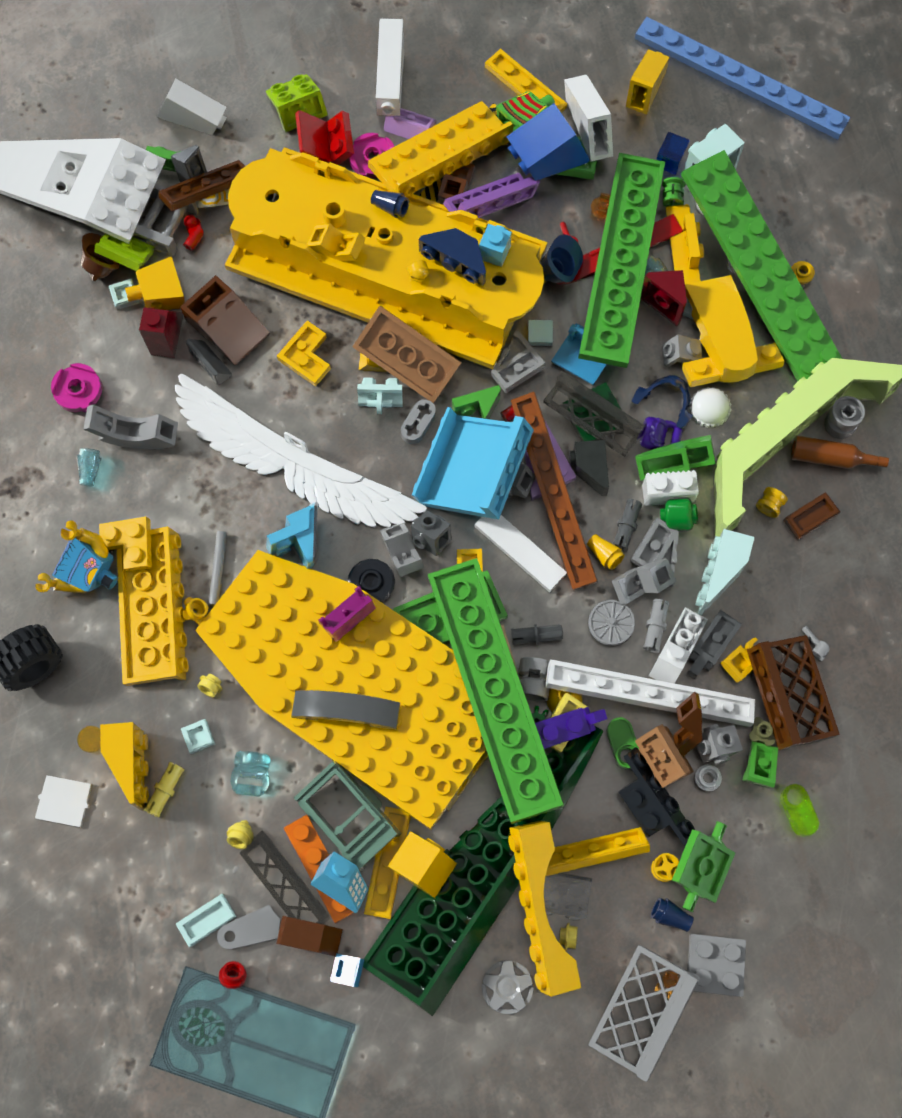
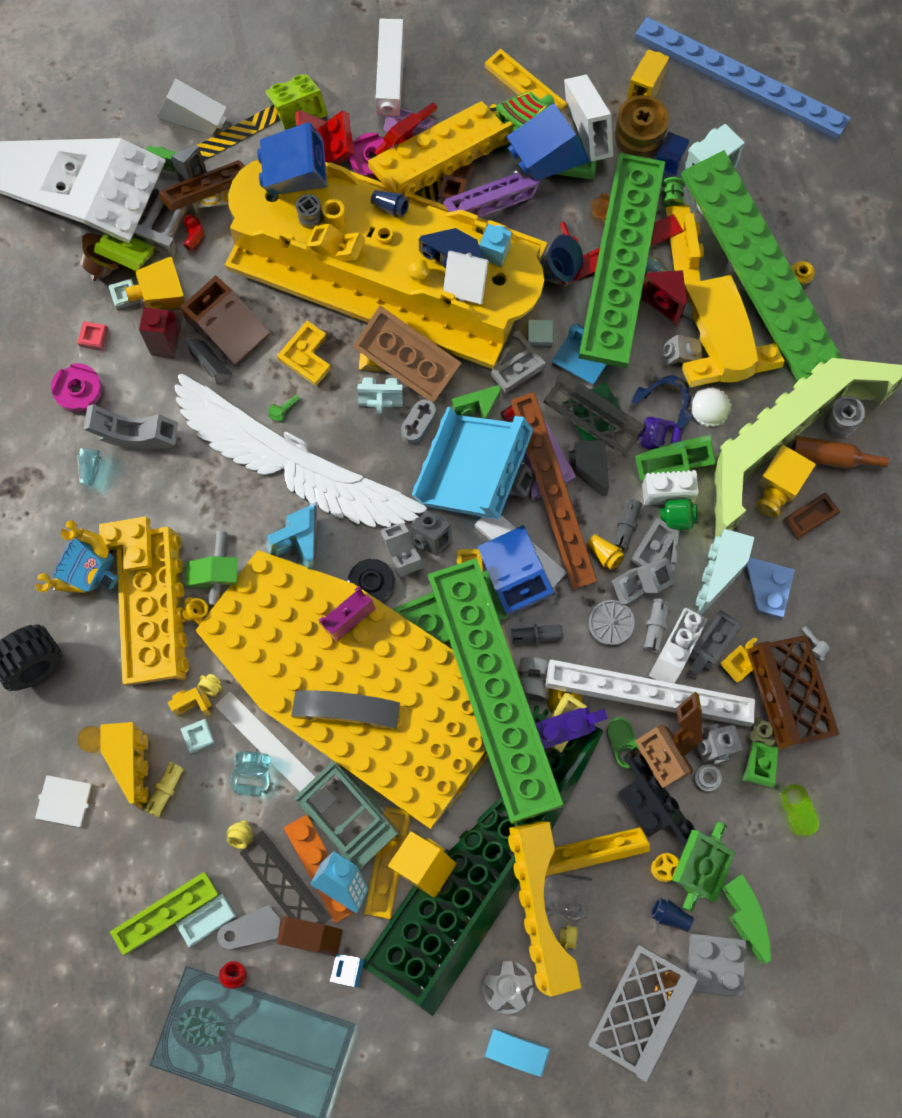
(92, 335): none -> coral tile
(164, 913): none -> lime plate
(186, 700): none -> yellow bracket
(211, 570): none -> bright green slope
(238, 132): none -> sticker
(269, 744): none -> white sticker
(277, 413): none -> bright green hand
(292, 160): none -> blue slope
(309, 211): none -> dark grey wheel
(404, 130): none -> red piece
(466, 276): none -> white piece
(516, 570): none -> blue slope
(517, 1052): none -> medium azure slope
(641, 126): none -> pearl gold wheel
(748, 918): none -> bright green slope
(770, 586): none -> light blue wing
(787, 472): none -> yellow head

